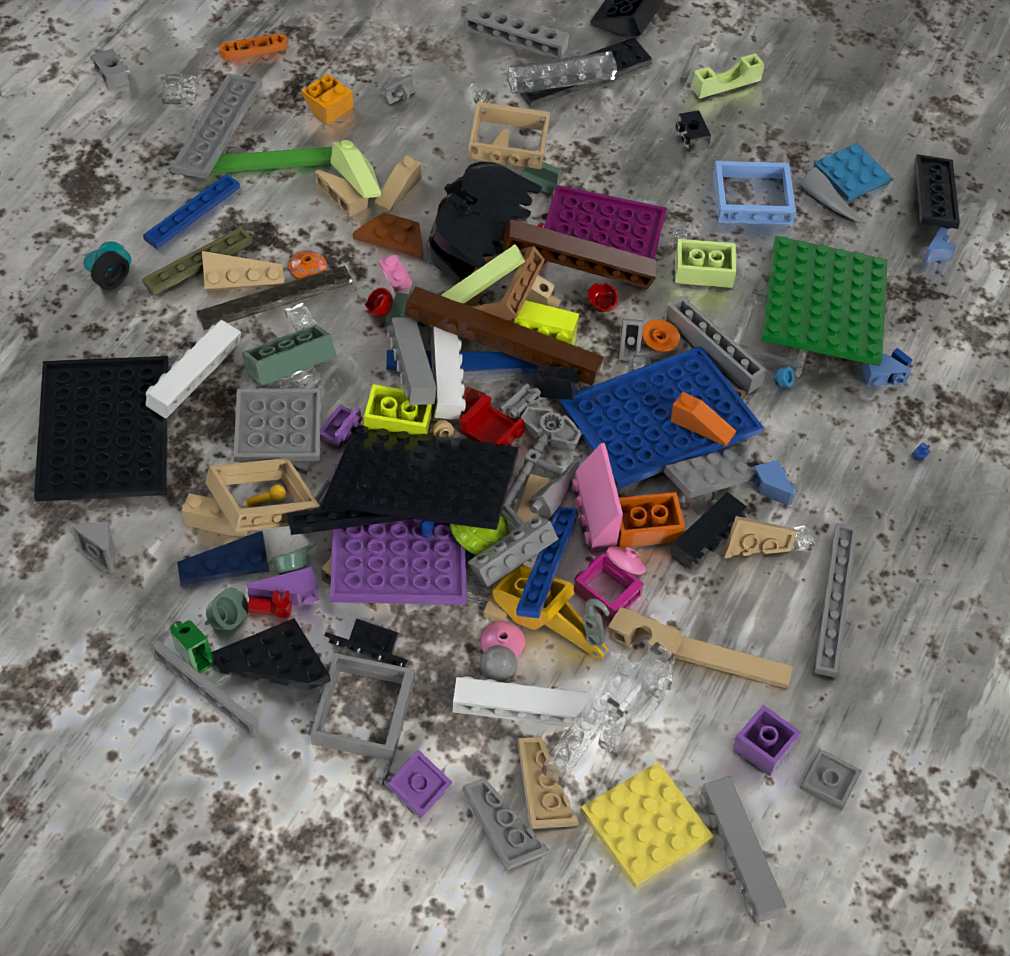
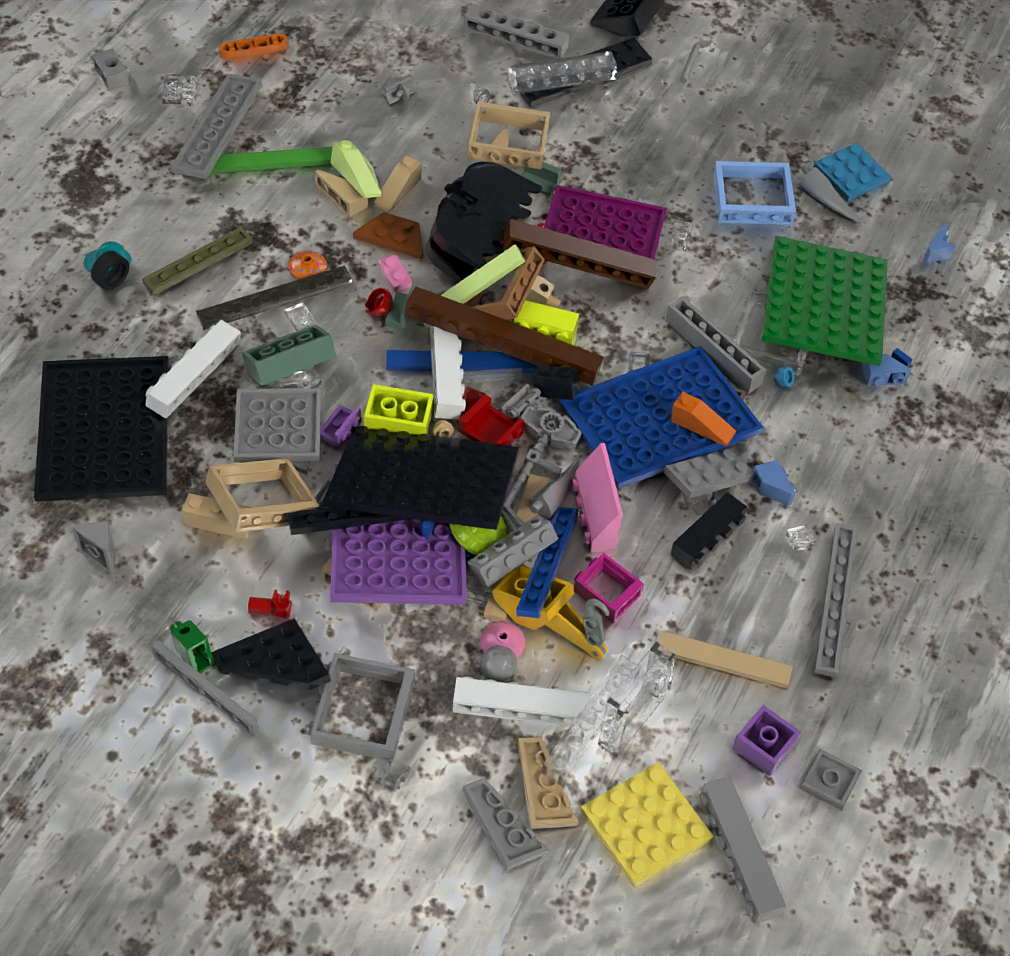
(191, 211): blue tile -> none
(226, 561): dark blue wing -> none
(227, 609): sand green piece -> none
(233, 272): tan wing -> none
(276, 493): yellow bar -> none
(291, 561): sand green piece -> none
(299, 583): medium lavender slope -> none
(328, 98): light orange slope -> none
(371, 638): black bracket -> none
(412, 361): light grey brick -> none
(419, 783): medium lavender plate -> none
(602, 297): red hair -> none
(626, 559): bright pink dish -> none
(629, 625): tan arch -> none
(630, 337): light grey slope -> none
(650, 520): orange brick -> none
(660, 335): orange dish -> none
(693, 131): black brick -> none
(705, 263): yellowish green brick -> none
(746, 71): yellowish green arch -> none
(756, 536): tan wing -> none
(921, 451): blue plate -> none
(937, 192): black plate -> none

